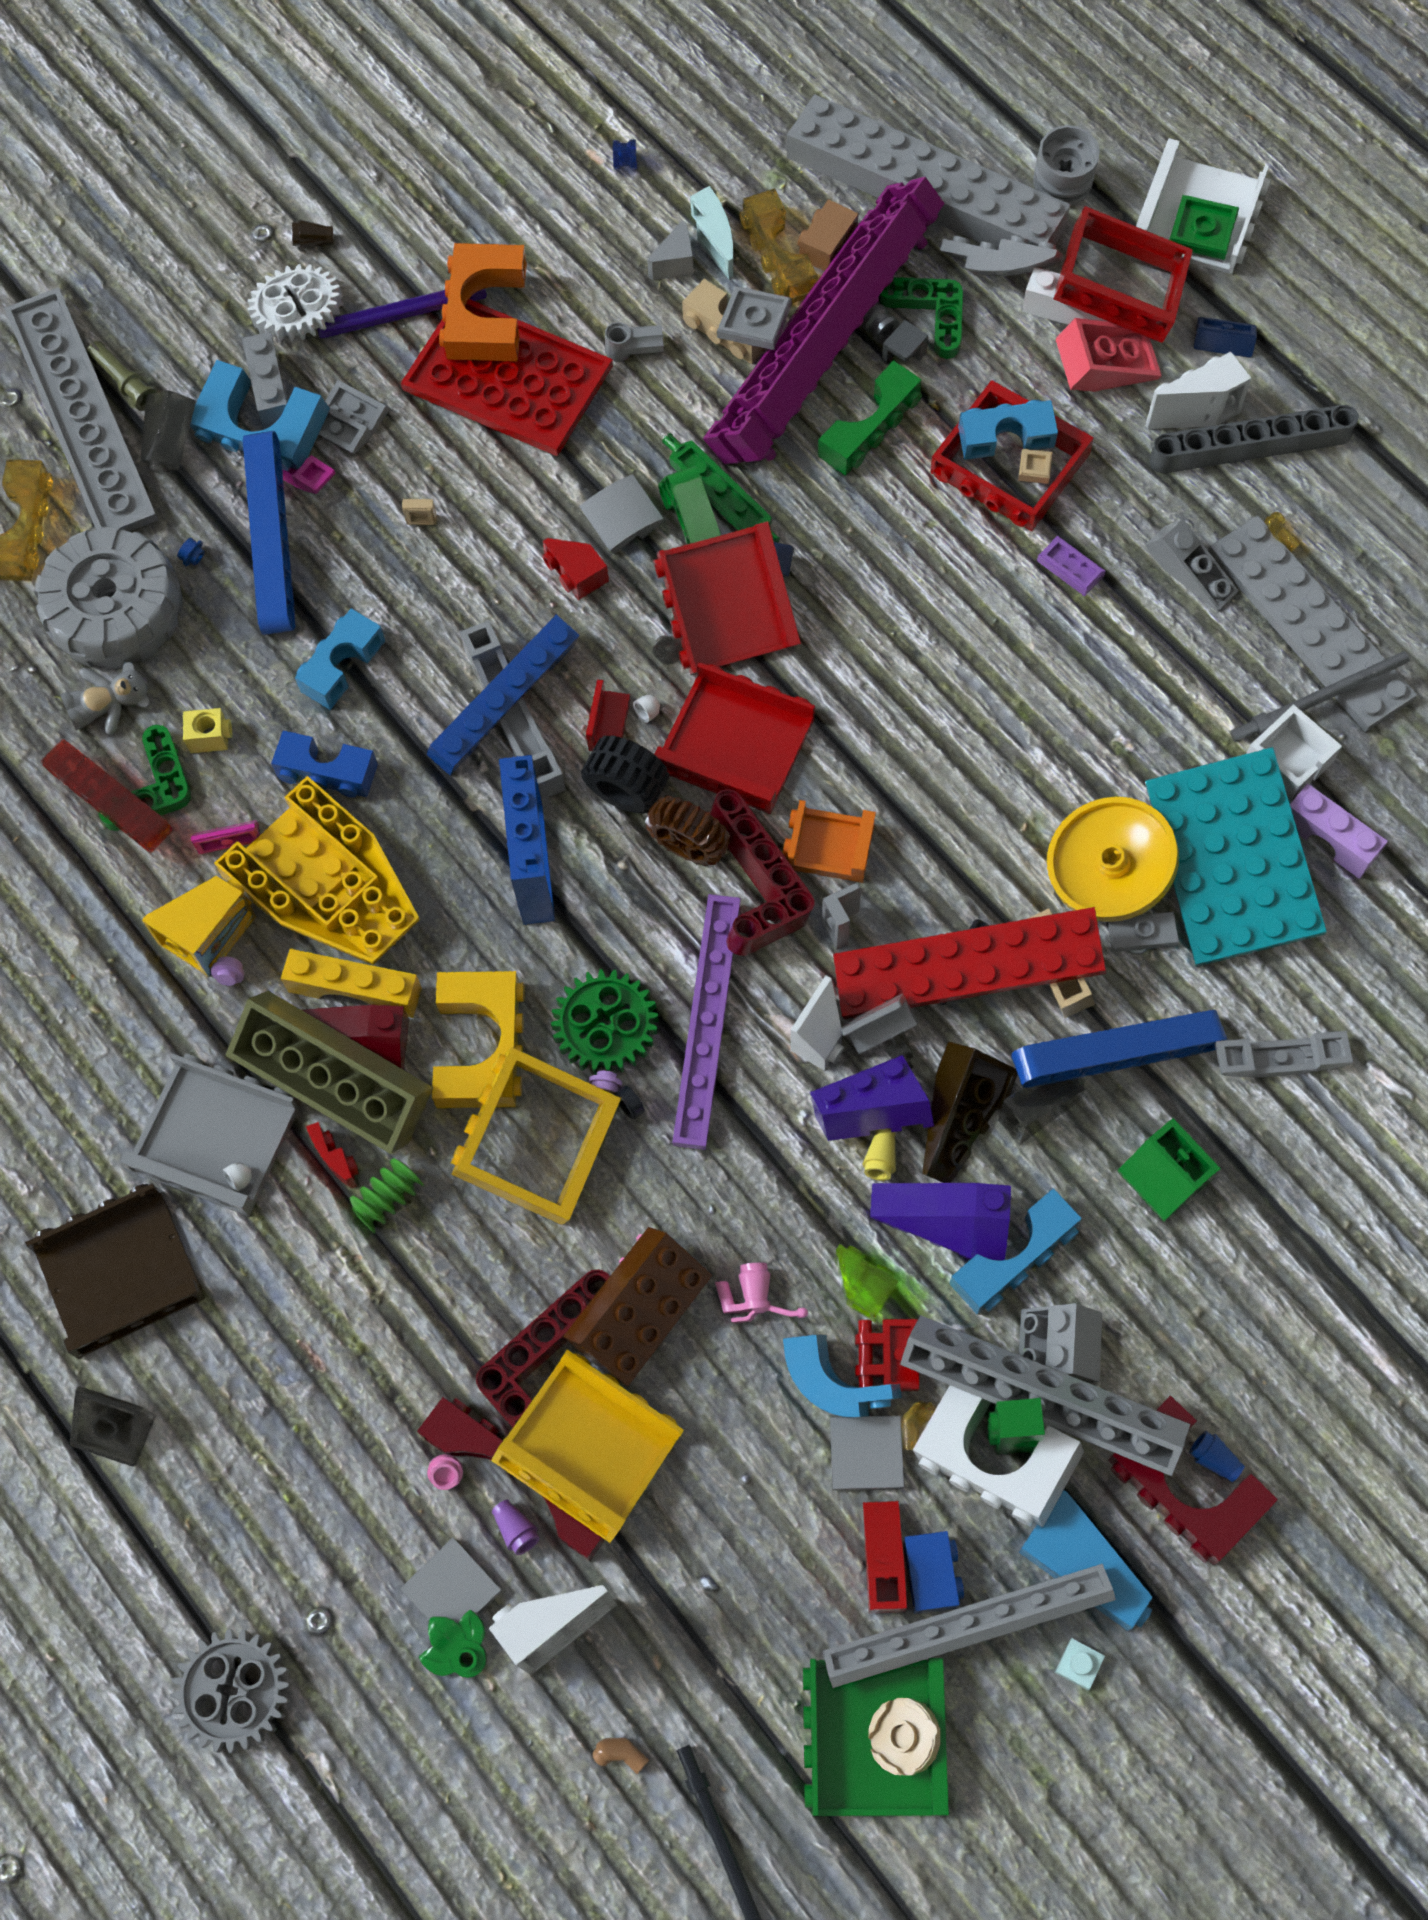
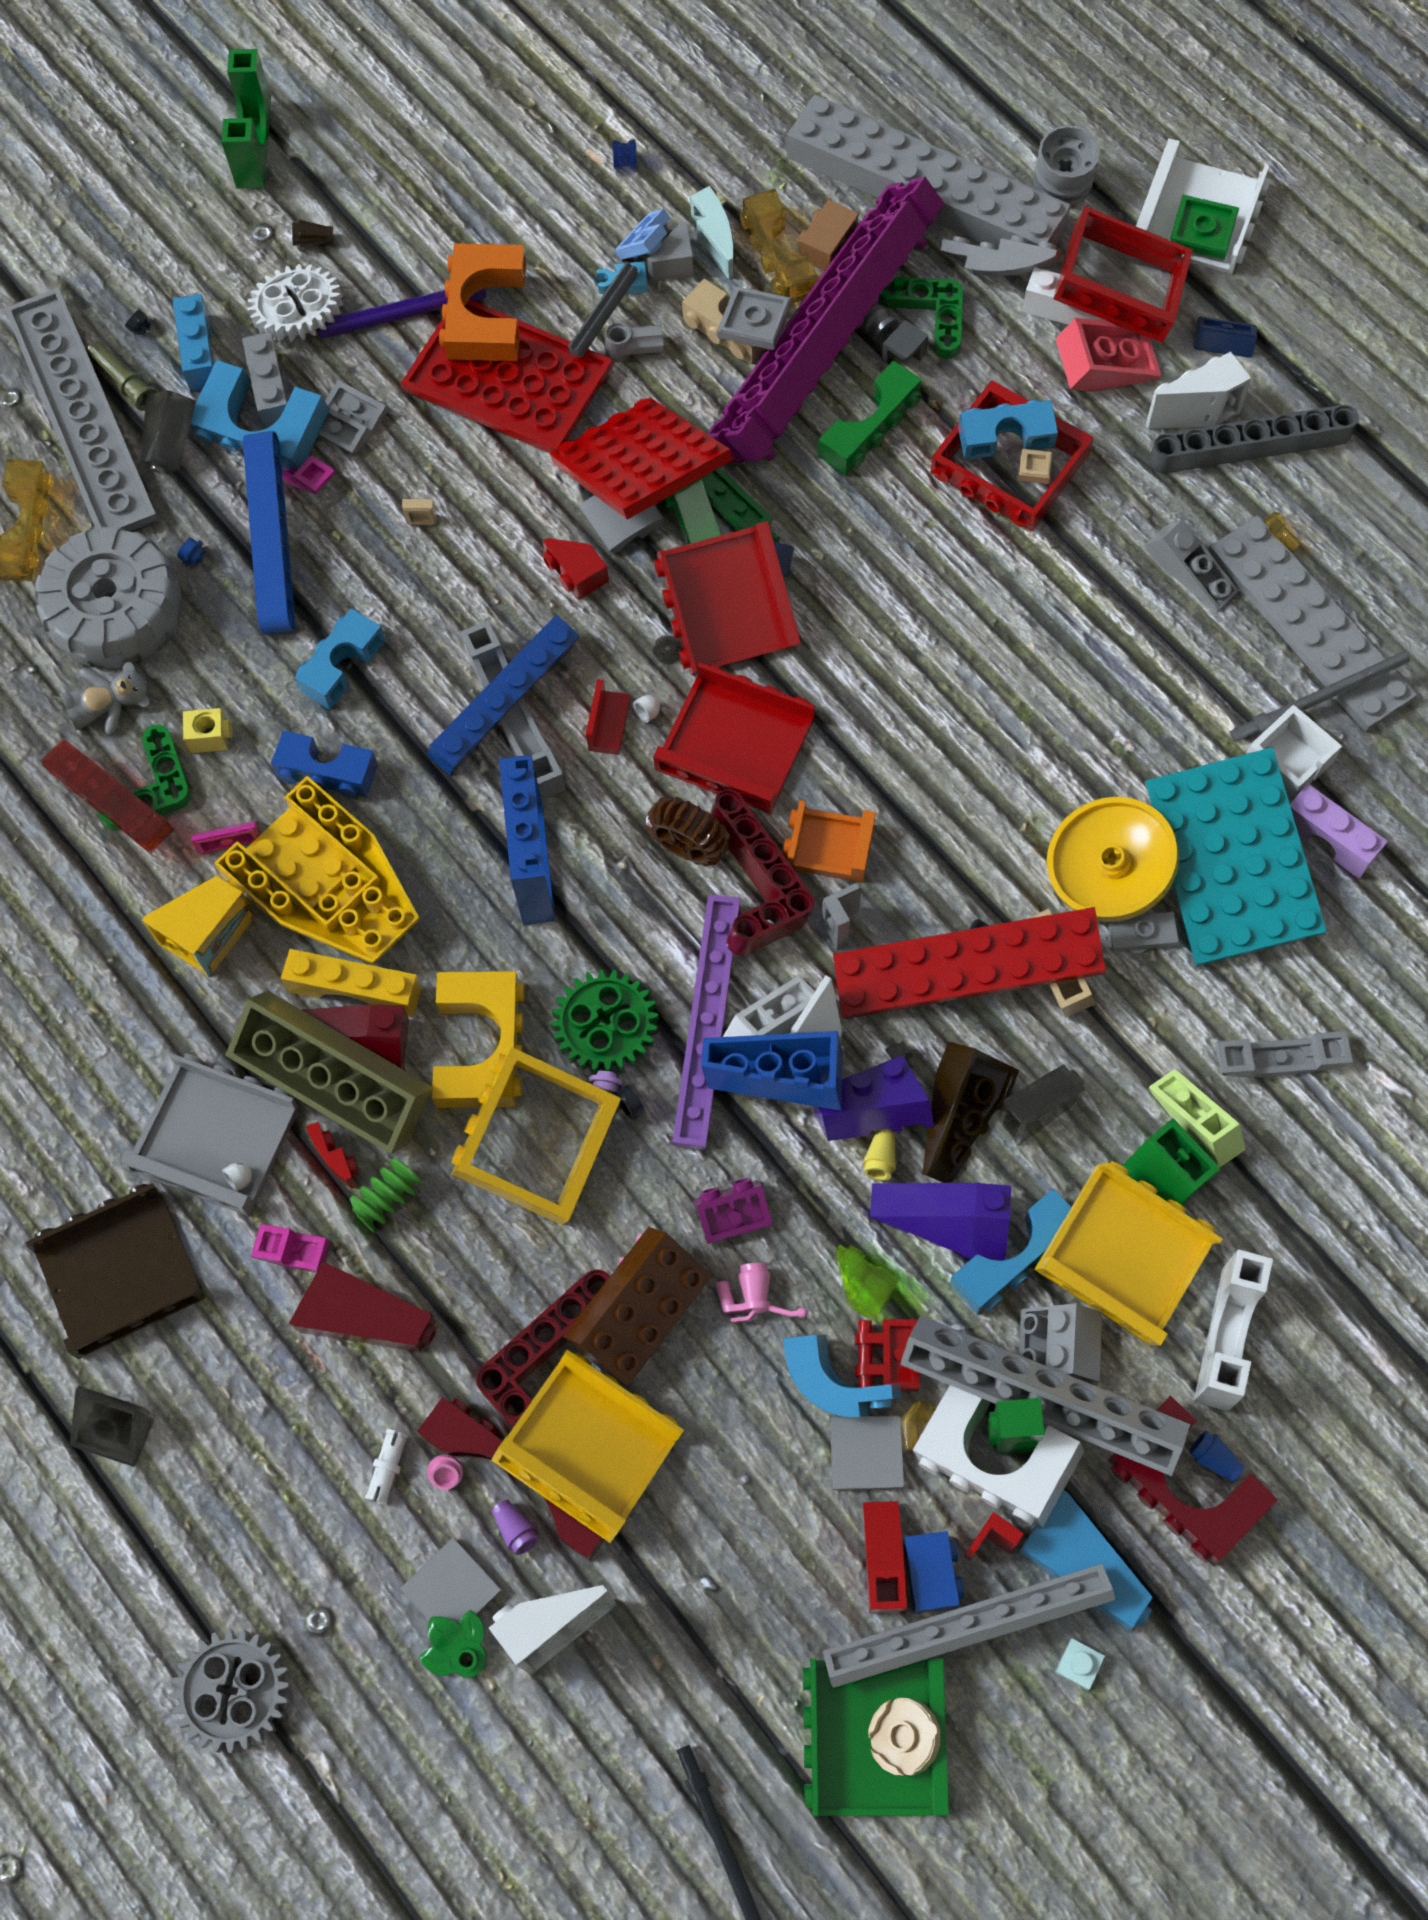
(138, 323): none -> black hinge
(194, 339): none -> dark azure arch
(228, 971): lavender plate -> none
(247, 136): none -> green arch
(290, 1248): none -> dark pink slope
(359, 1312): none -> dark red slope
(386, 1467): none -> white pin
(603, 310): none -> dark grey axle
(619, 1749): medium nougat arm -> none
(625, 774): black tyre -> none
(637, 286): none -> medium azure plate
(640, 457): none -> red plate
(645, 236): none -> light blue plate
(732, 1210): none -> magenta bracket
(773, 1012): none -> white slope
(777, 1067): none -> blue wedge
(880, 1023): light grey panel -> none
(998, 1532): none -> red panel
(1071, 566): medium lavender plate -> none
(1118, 1048): blue beam -> none
(1127, 1252): none -> yellow panel
(1200, 1117): none -> yellowish green slope
(1223, 1370): none -> white arch

